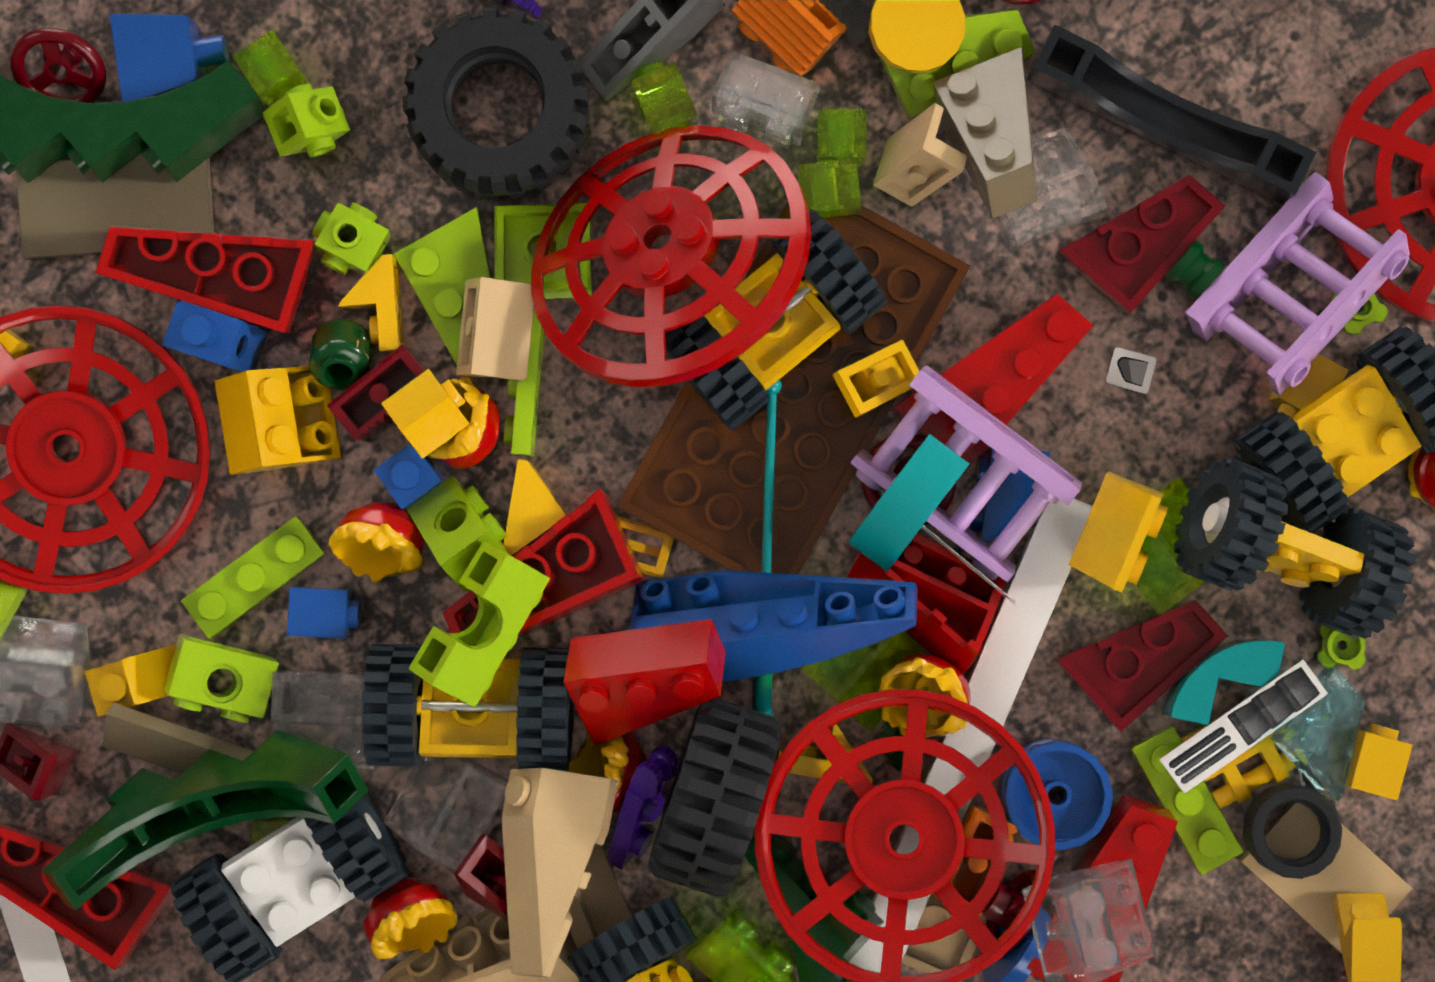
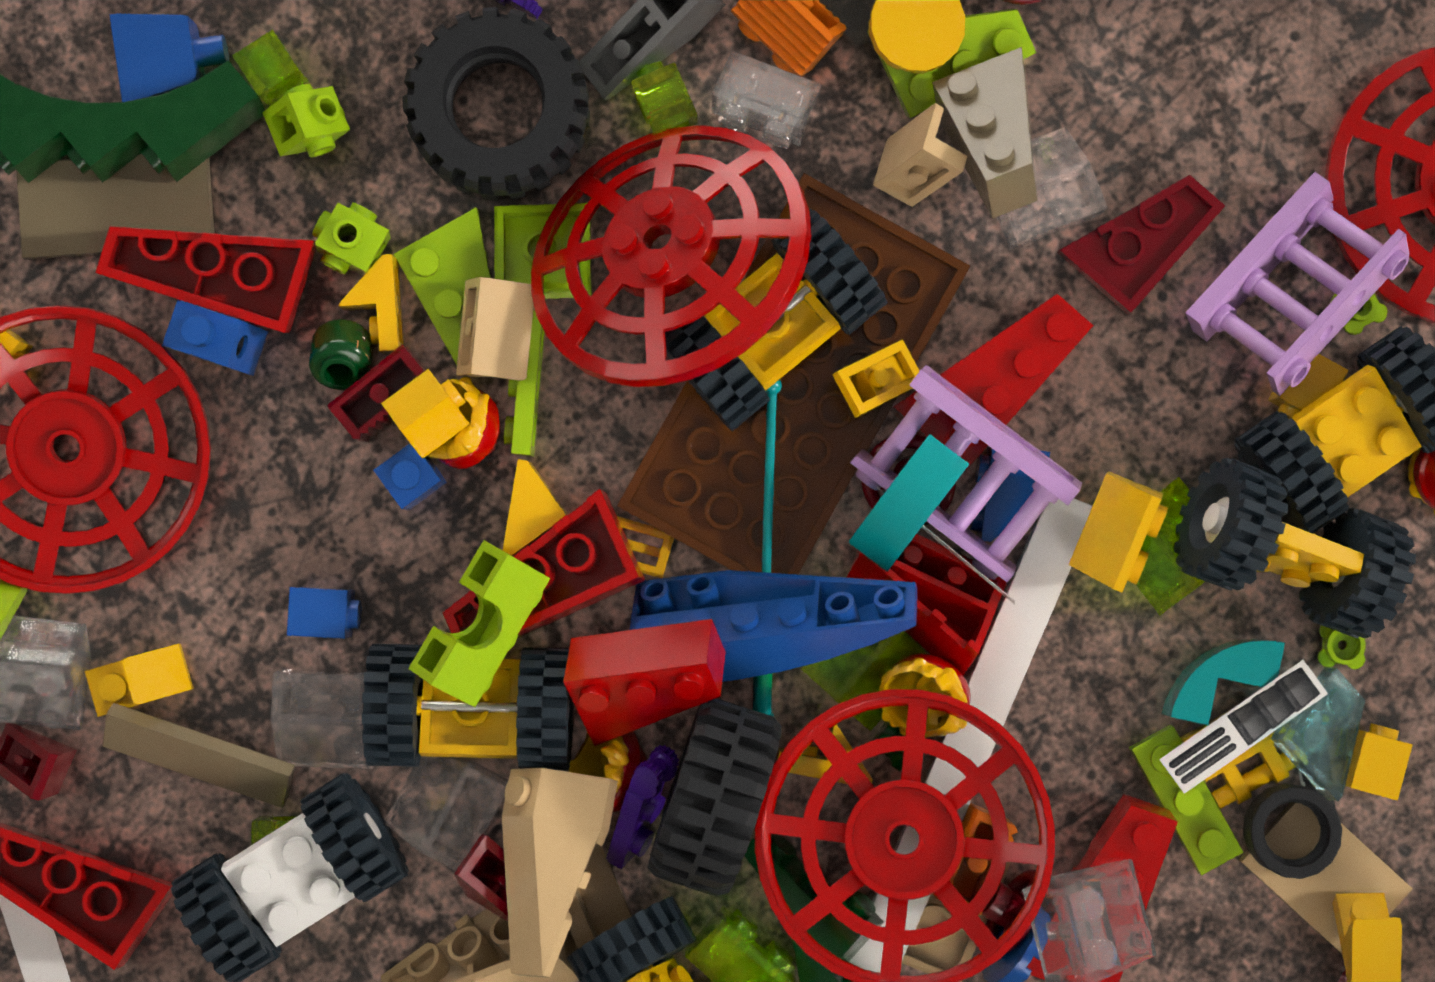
(63, 60): dark red piece -> none
(153, 812): dark green arch -> none
(198, 658): lime brick -> none
(253, 577): lime plate -> none
(276, 419): yellow slope -> none
(378, 541): yellow hair -> none
(408, 918): yellow hair -> none
(455, 525): lime brick -> none
(831, 187): clear neon green brick -> none
(841, 135): clear neon green brick -> none
(1082, 802): blue wheel -> none
(1131, 370): white sticker -> none
(1141, 662): dark red wing -> none
(1195, 270): dark green wheel -> none
(1222, 144): black arch -> none

